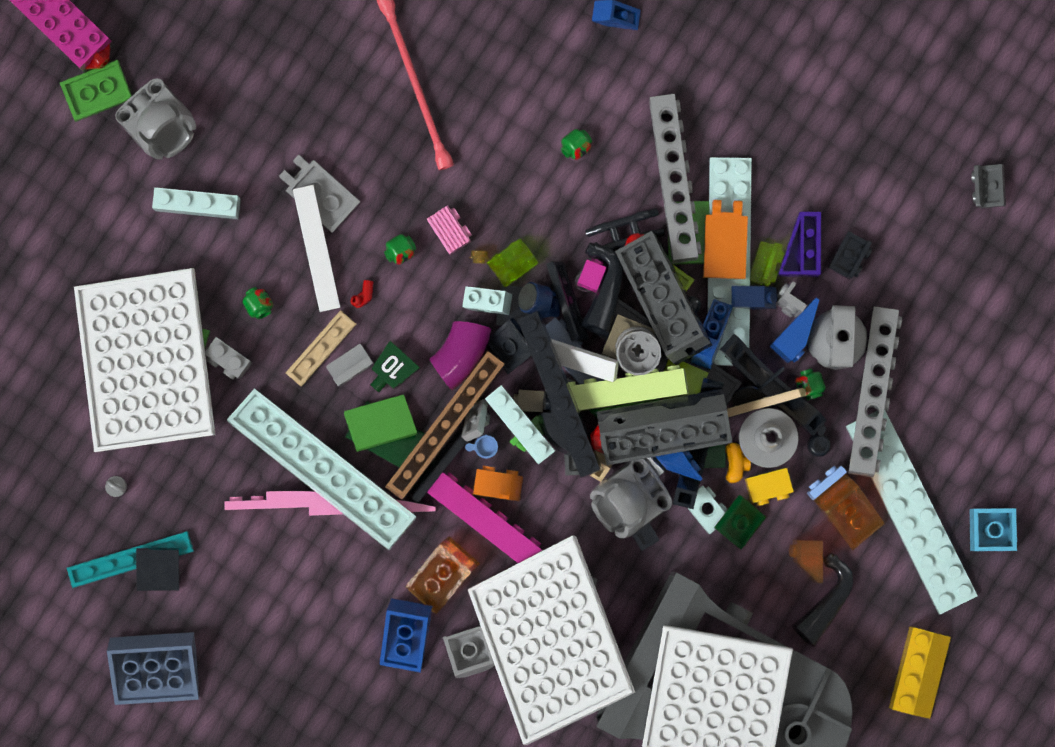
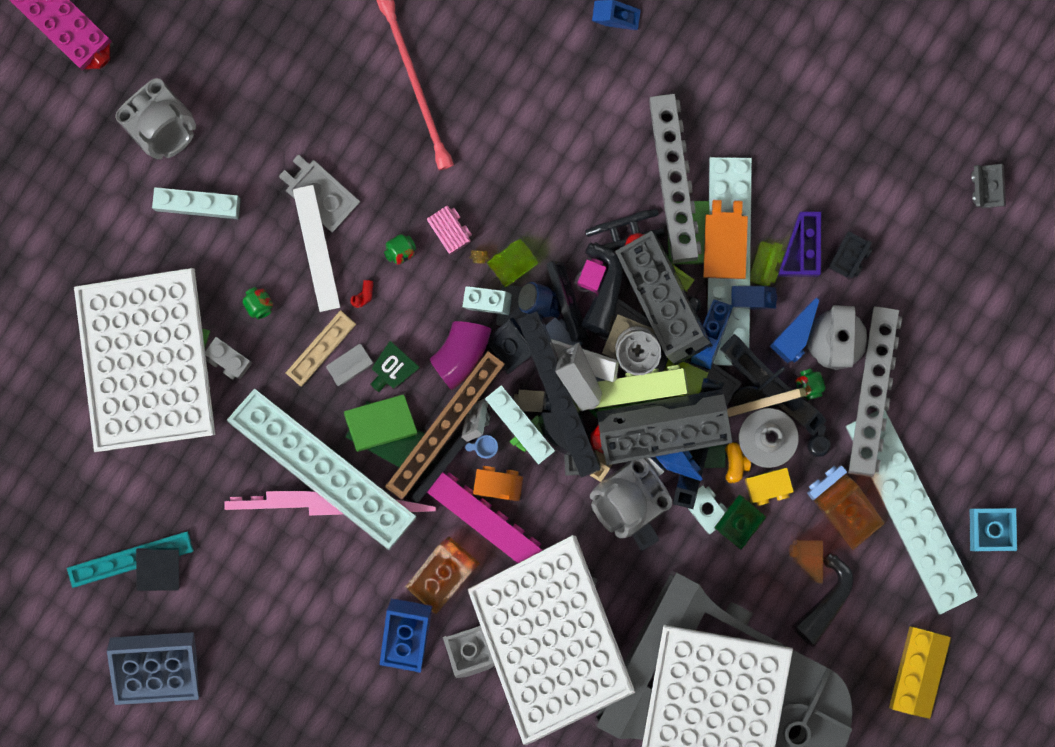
(96, 91): bright green tile -> none
(116, 486): light grey tile -> none
(576, 144): green head -> none
(578, 377): none -> light grey slope
(790, 305): light grey bracket -> none

